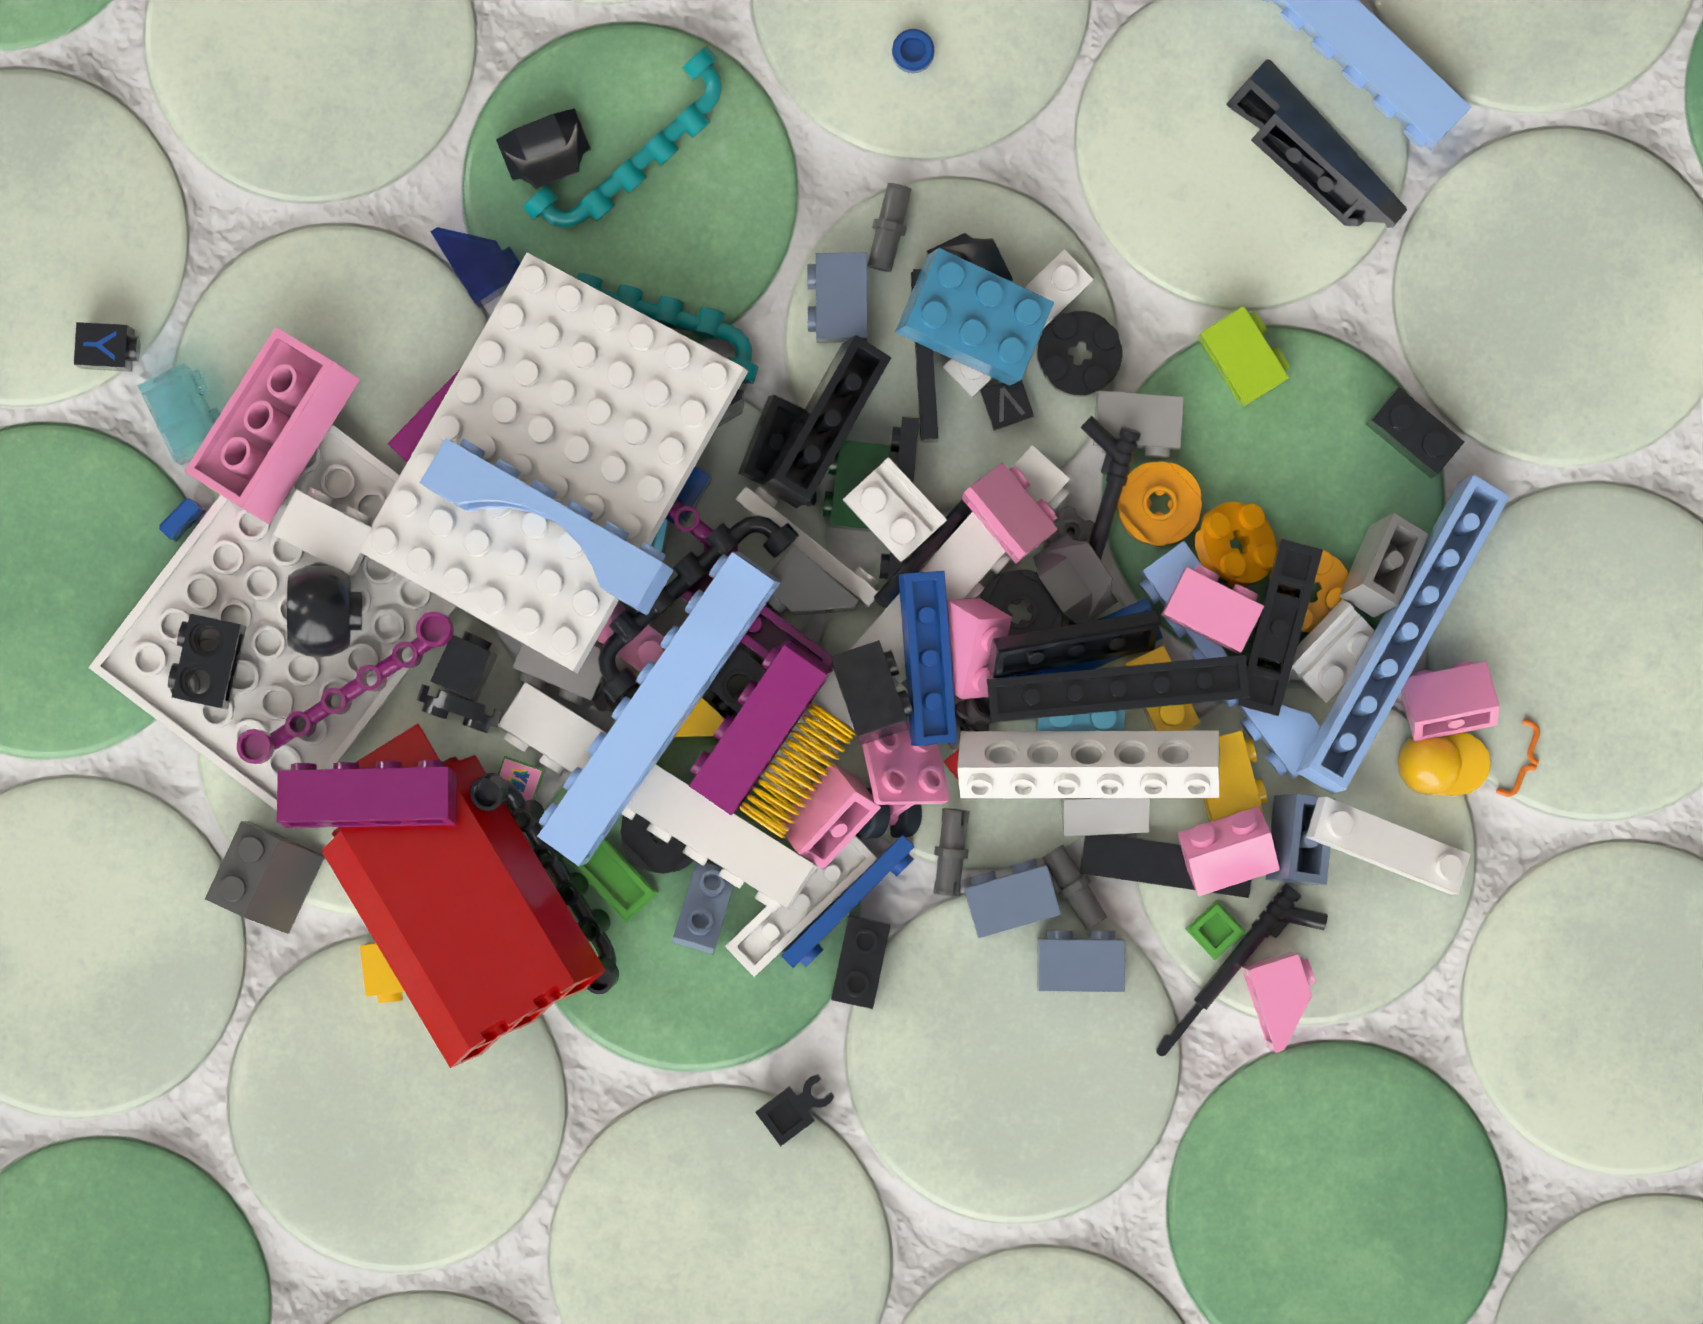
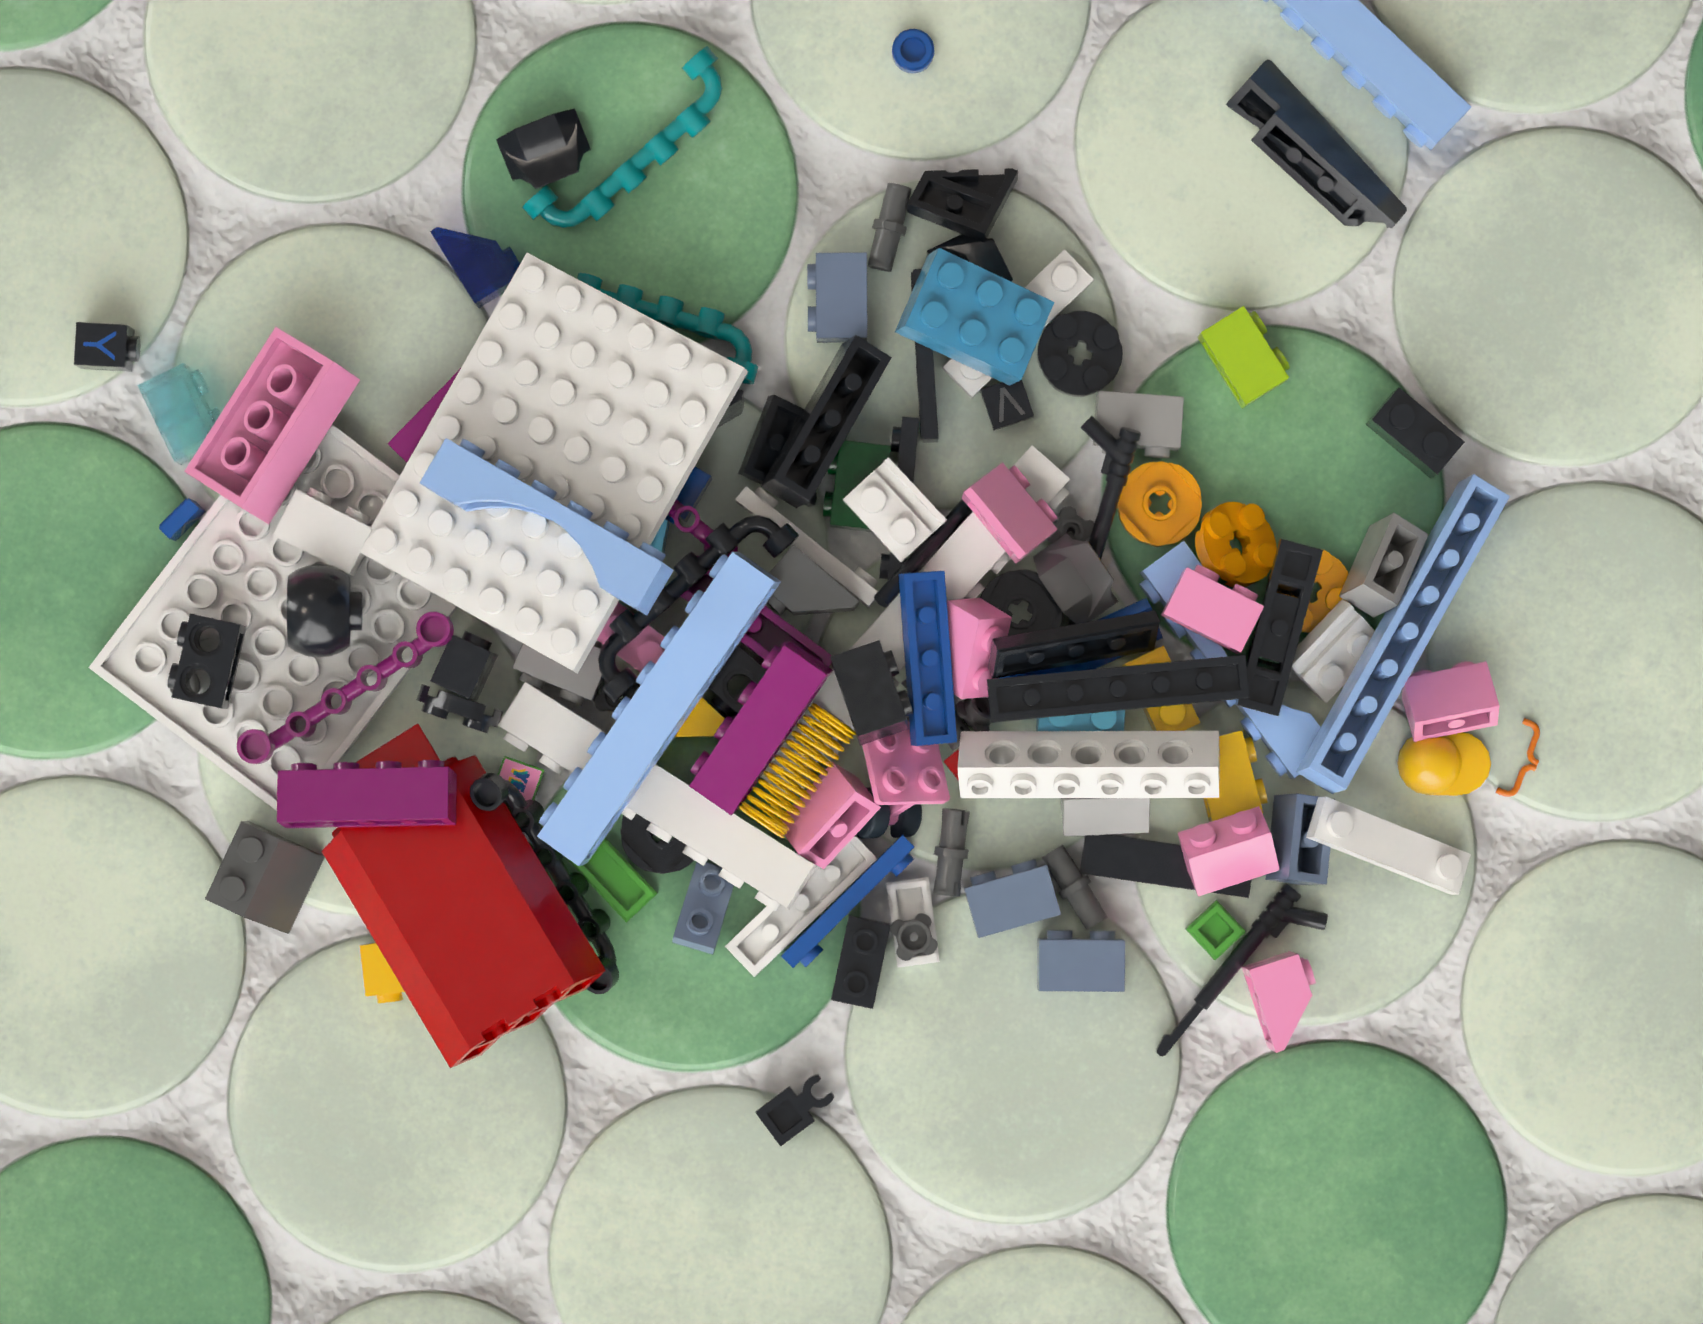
(904, 929): none -> dark grey plate
(906, 901): none -> white tile
(962, 199): none -> black wing

